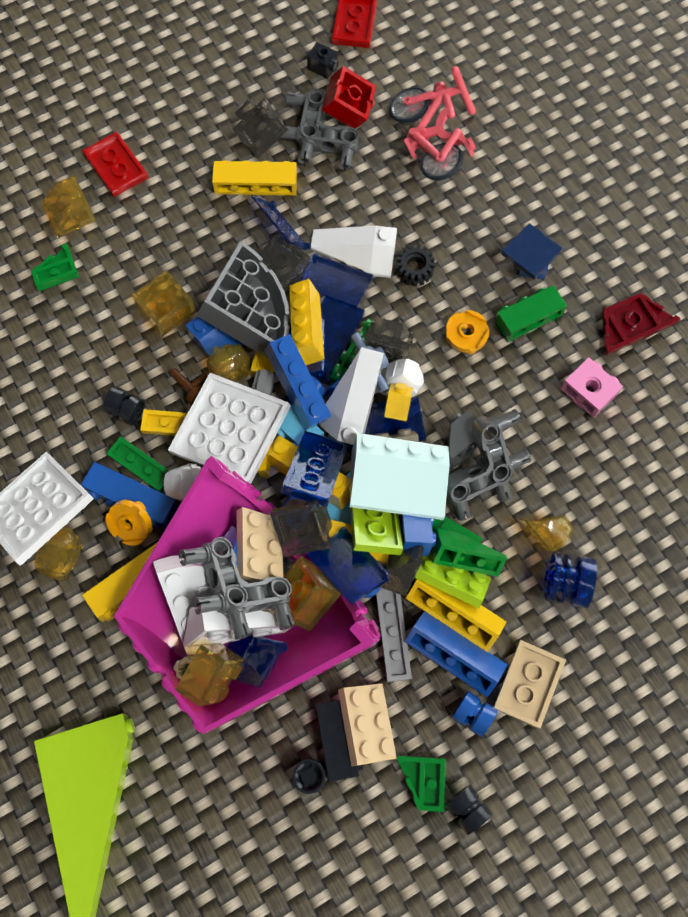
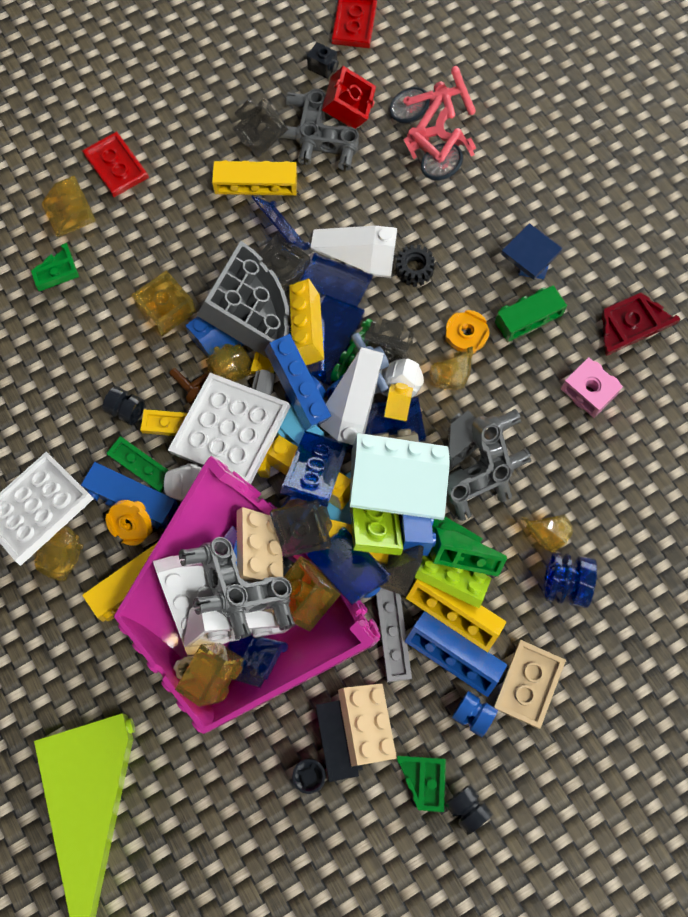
(453, 372): none -> clear yellow helmet

